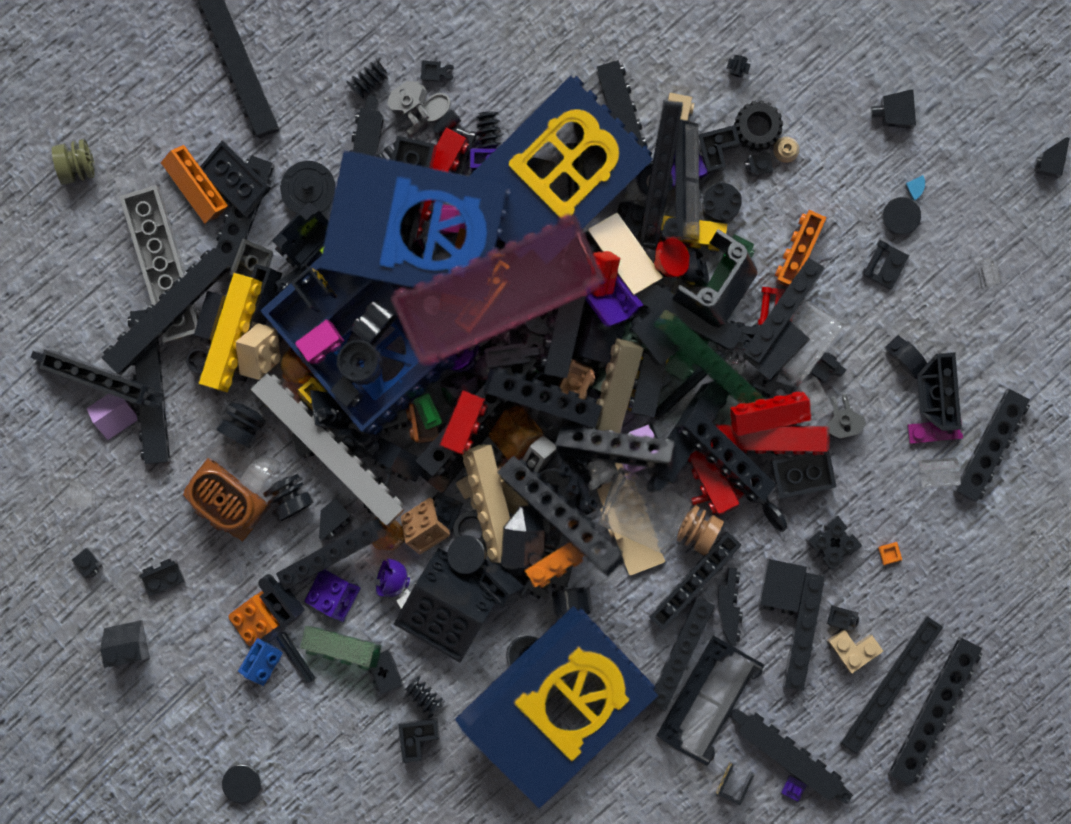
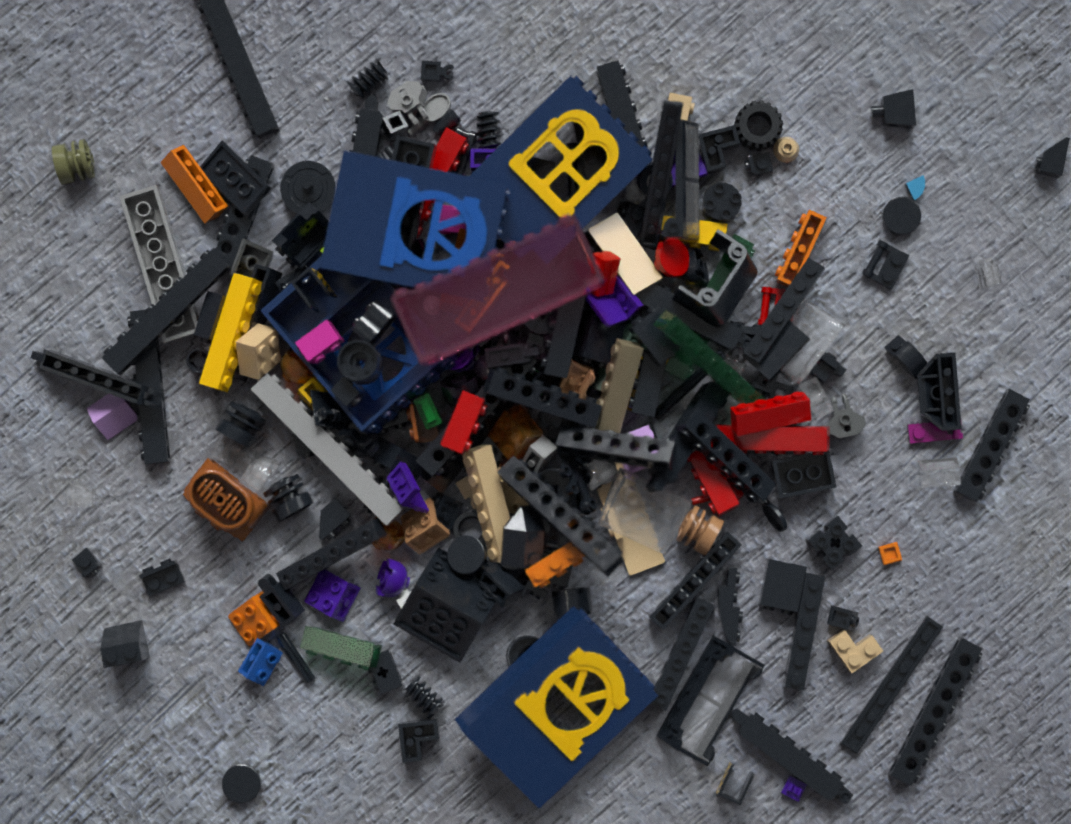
(394, 125): none -> black brick
(406, 488): none -> dark purple bracket
(738, 66): black gear -> none

